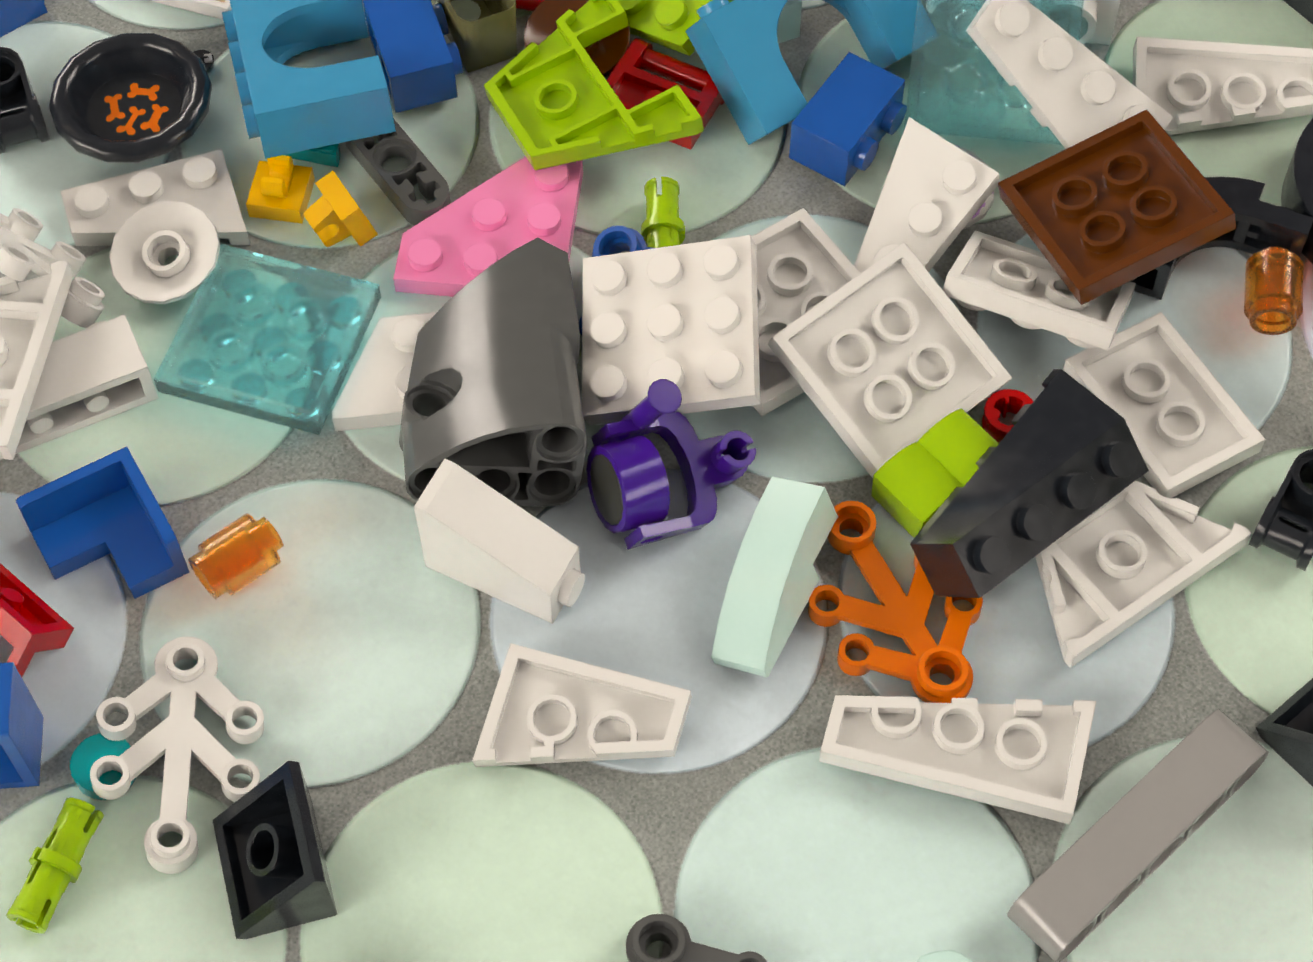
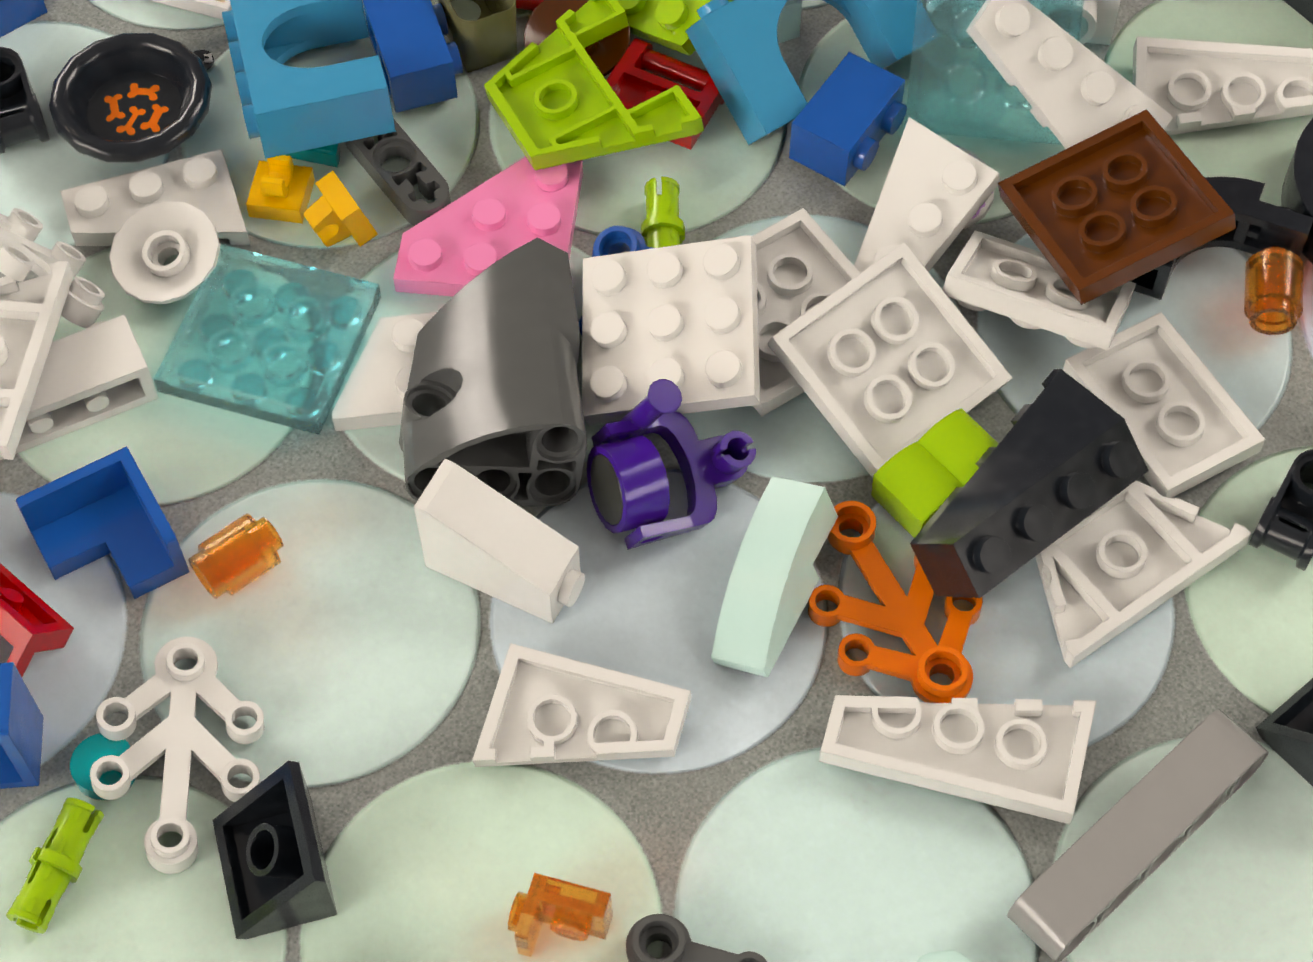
(566, 906): none -> clear orange bracket
(1000, 403): red bush -> none

